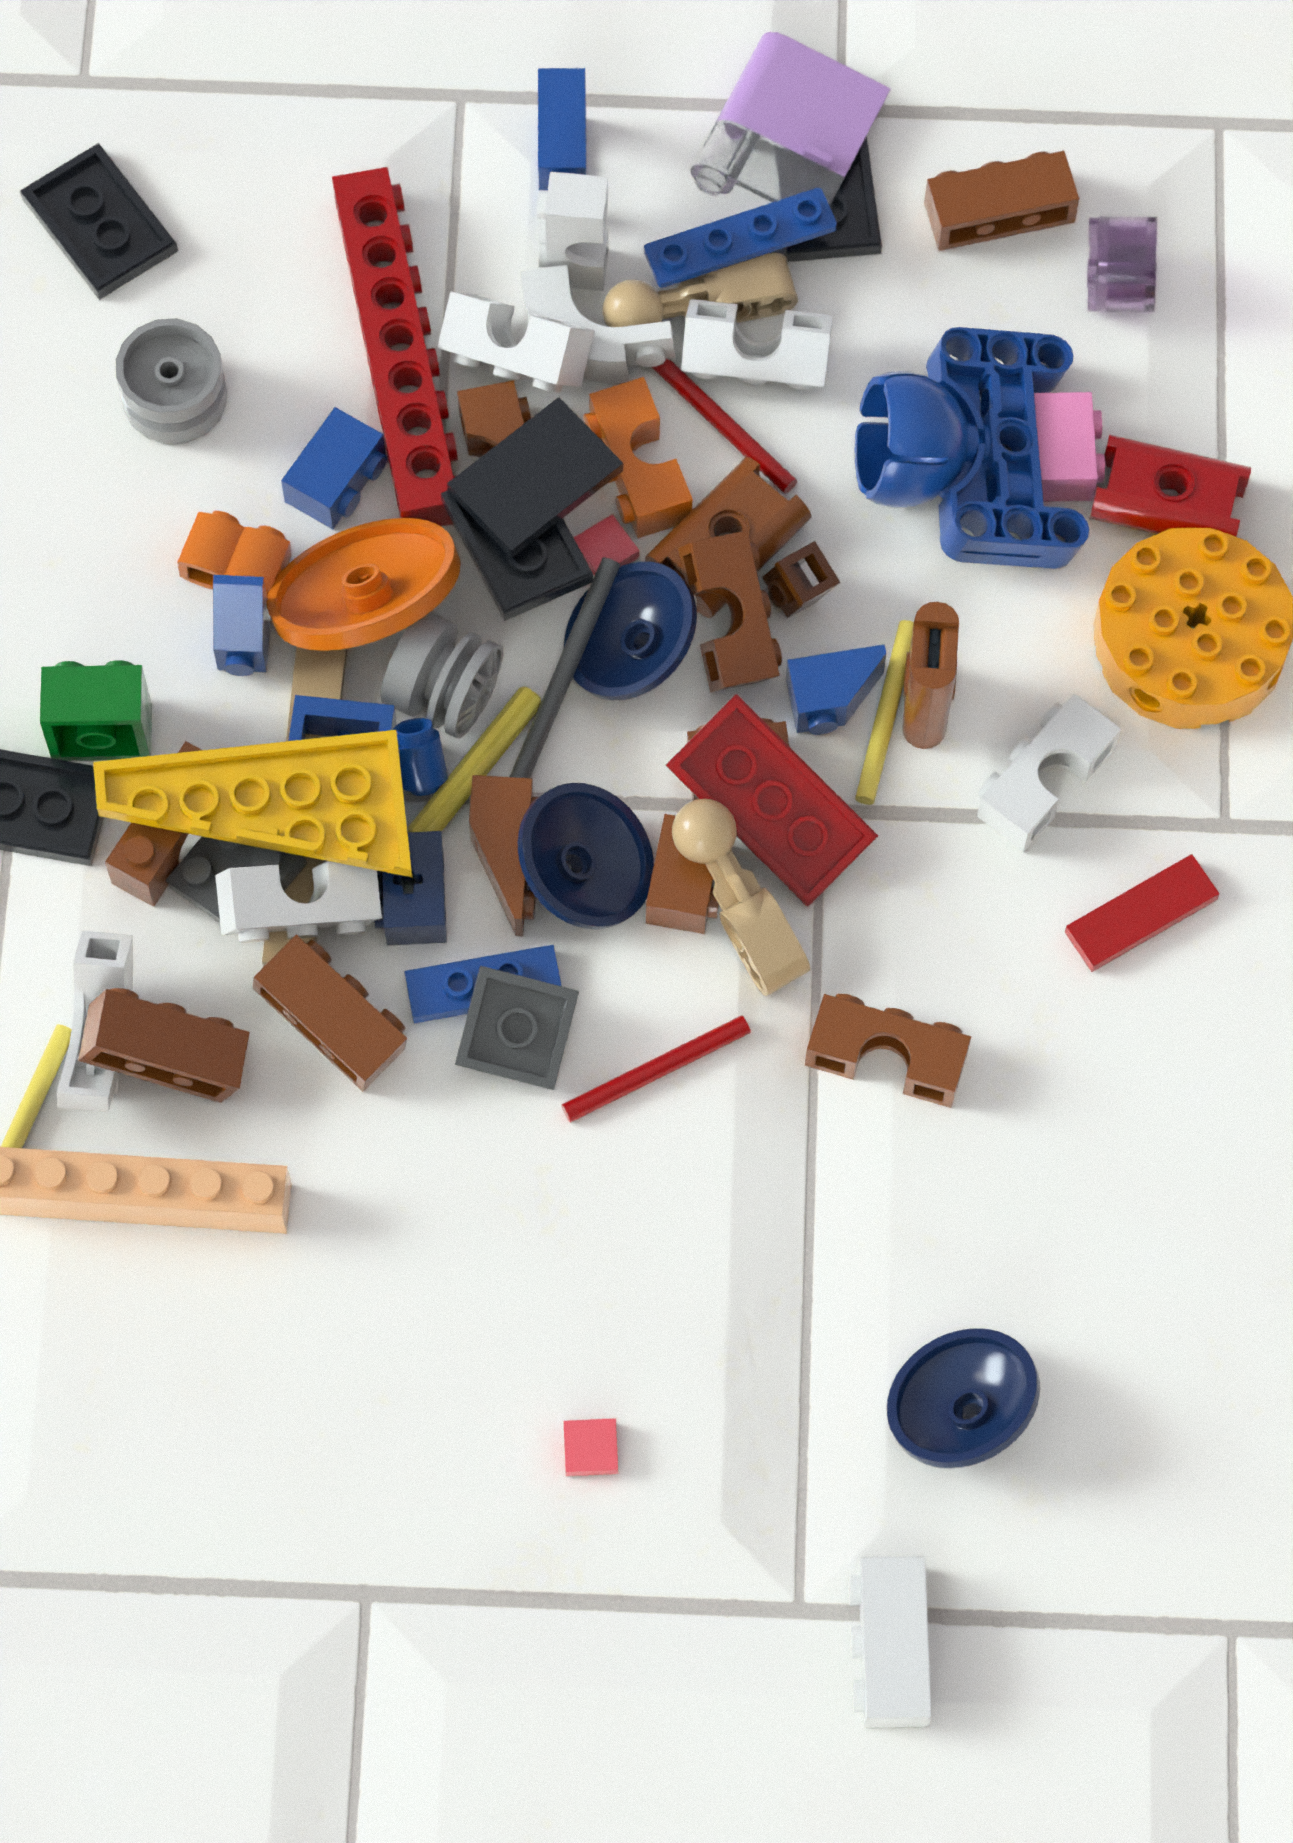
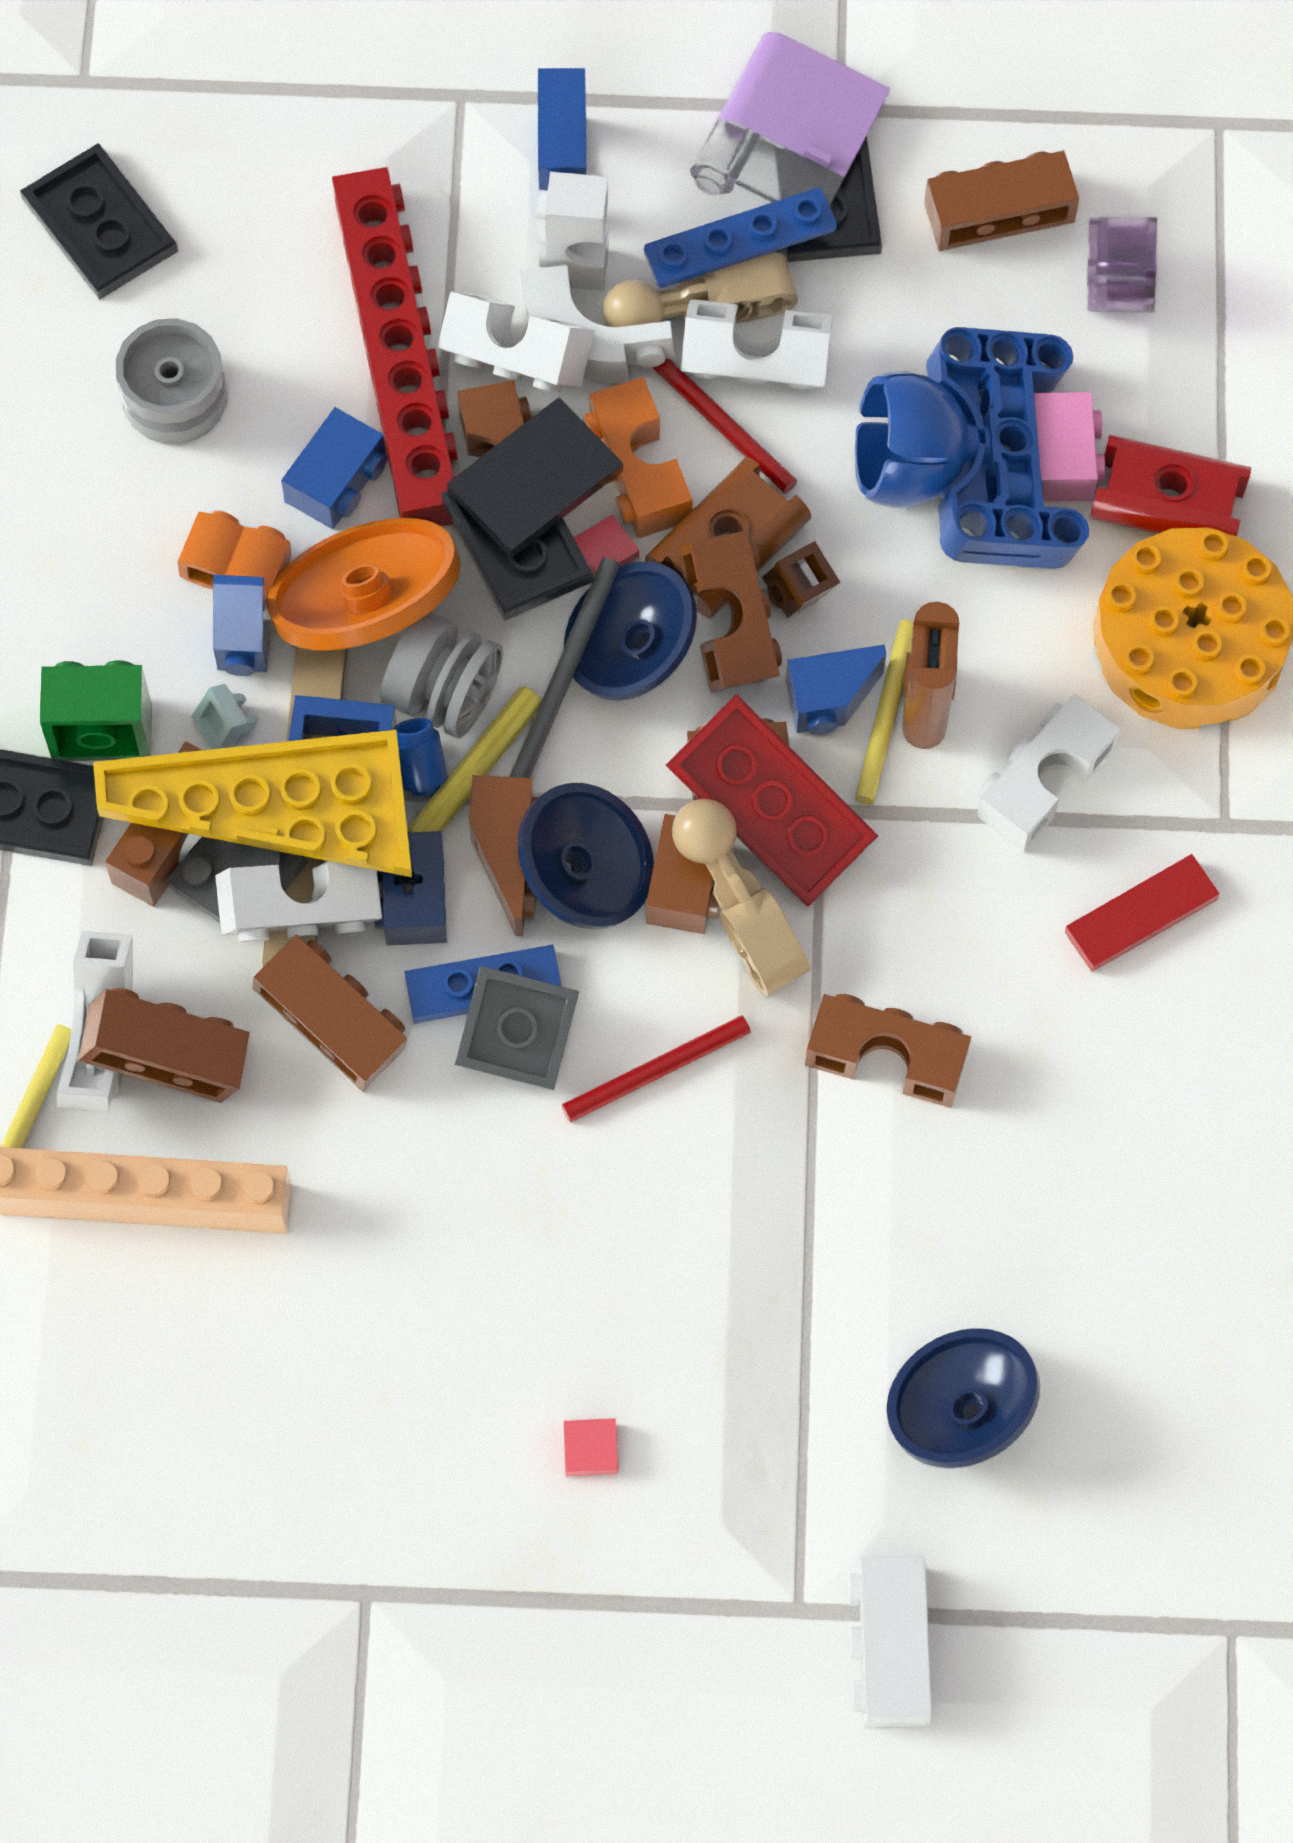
(221, 717): none -> light aqua tile

